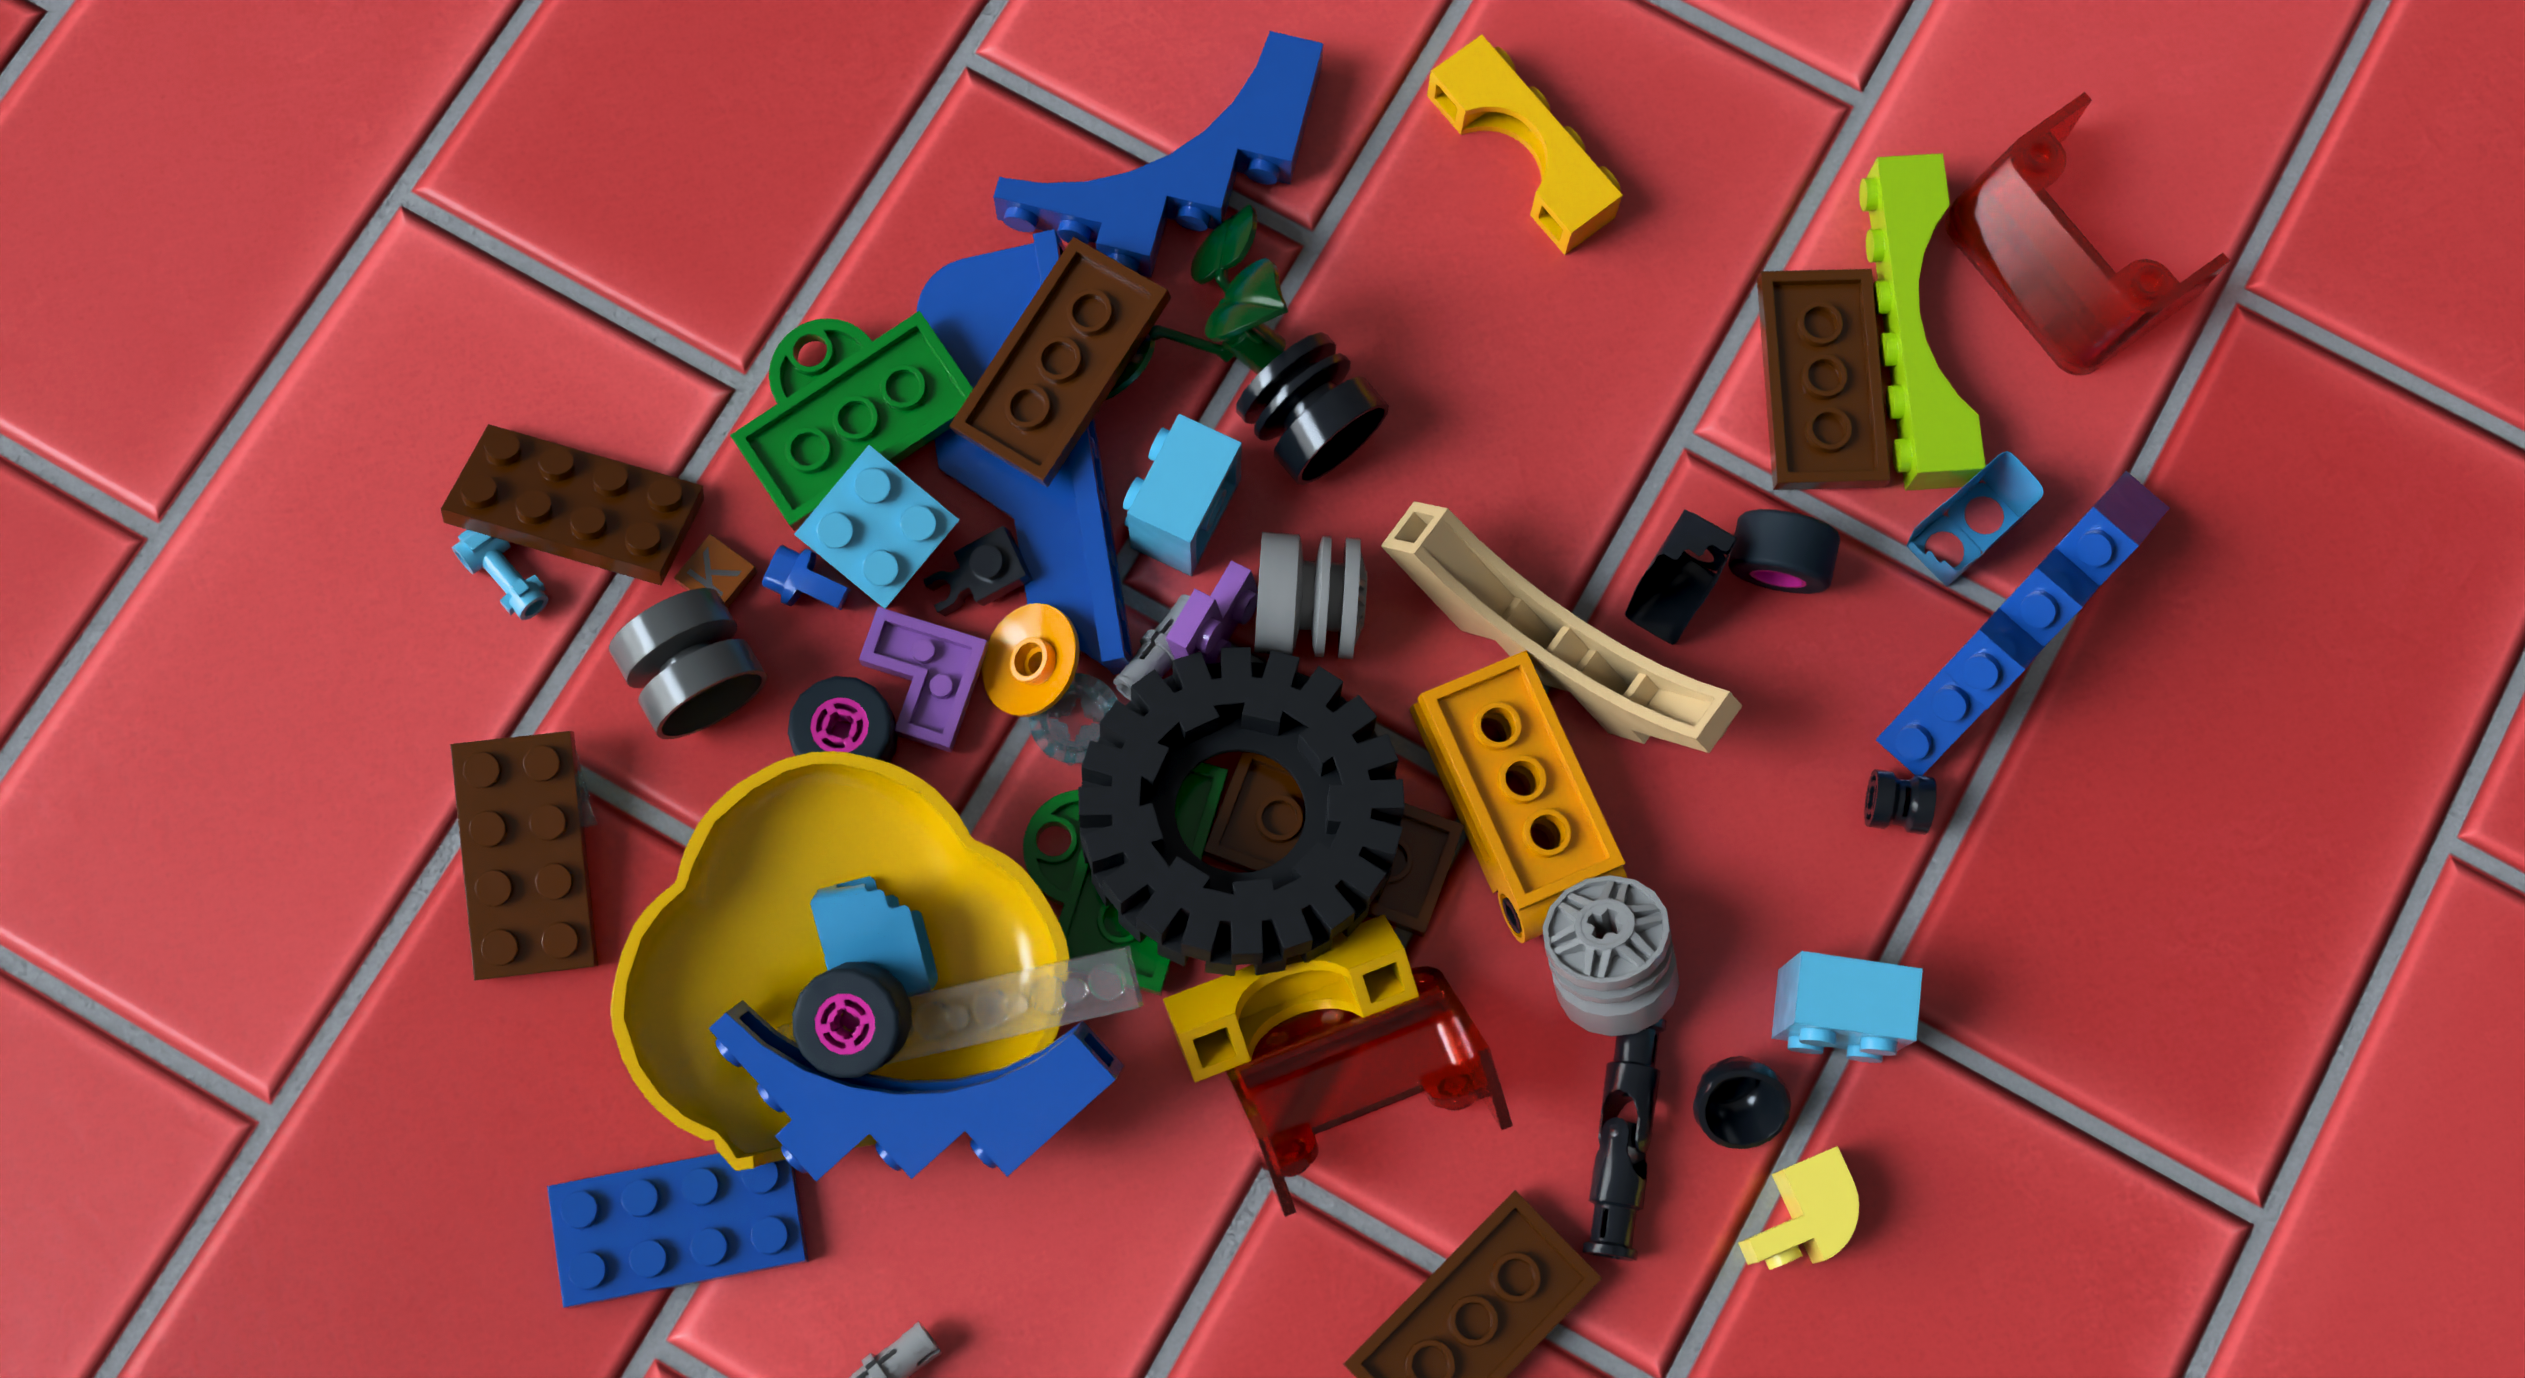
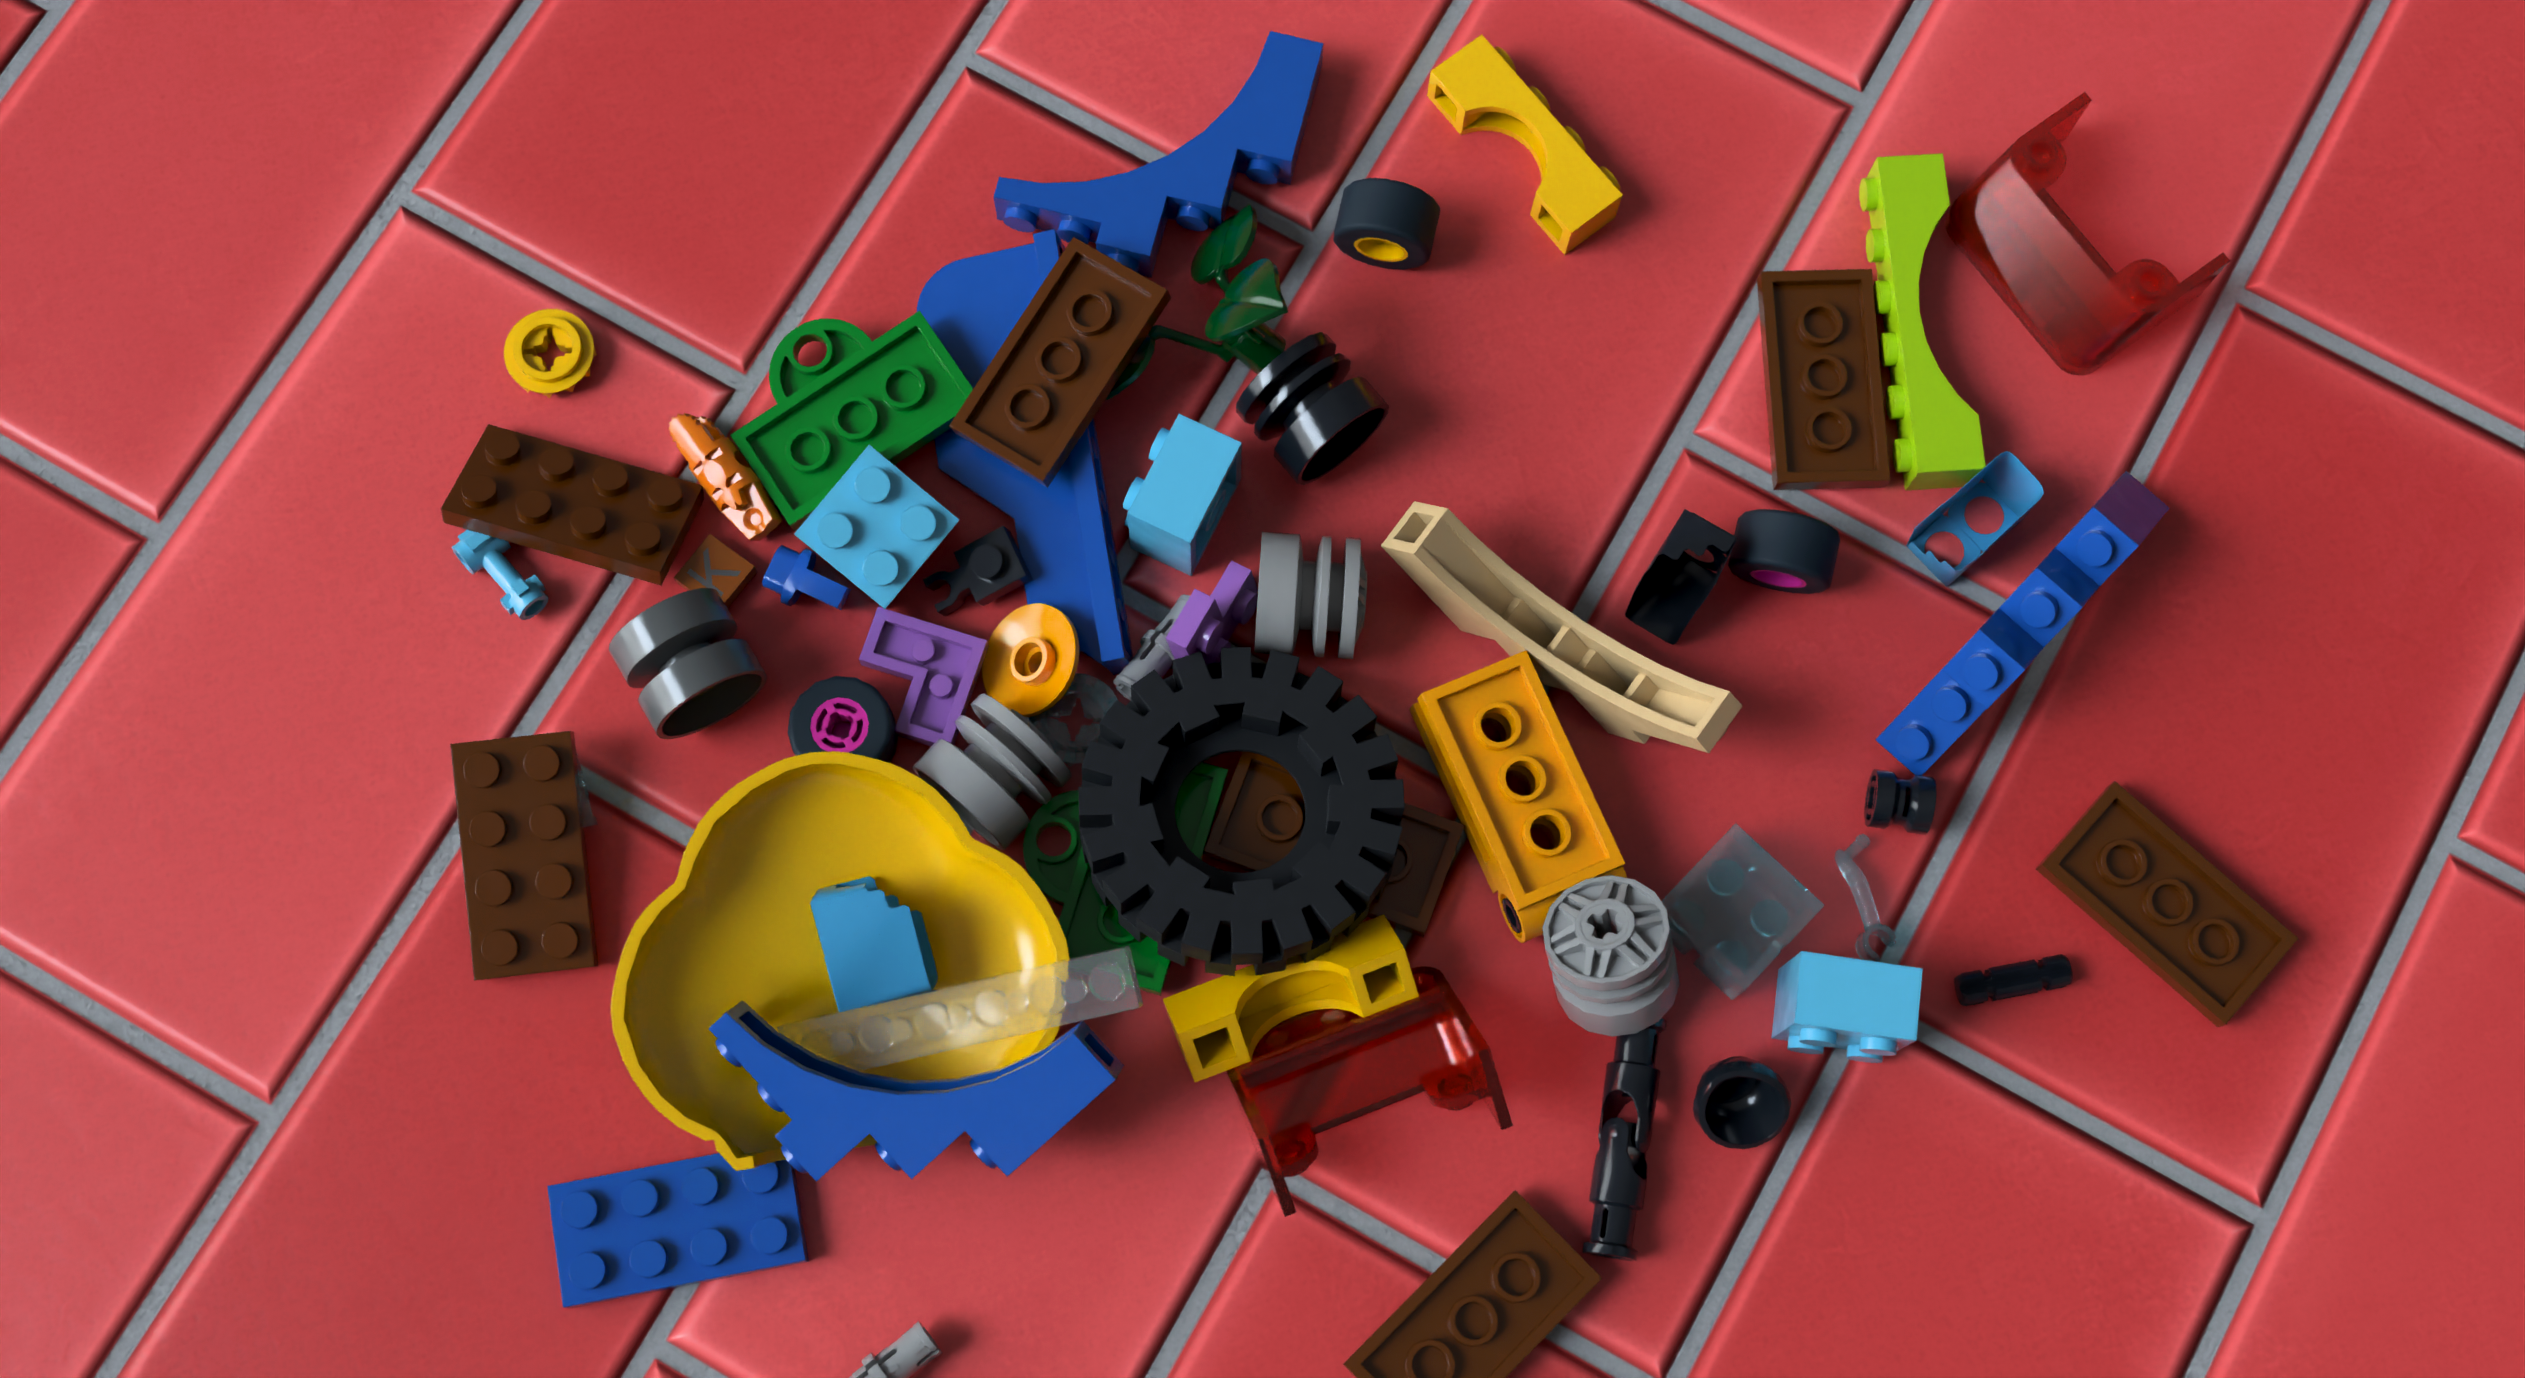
(532, 337): none -> yellow gear
(725, 475): none -> orange hinge
(874, 1011): black wheel -> none
(993, 770): none -> light grey wheel
(1386, 223): none -> black wheel
(1736, 908): none -> clear light blue piece
(1822, 1212): light yellow brick -> none
(1863, 897): none -> clear light blue piece
(2013, 980): none -> black axle
(2167, 904): none -> reddish brown plate

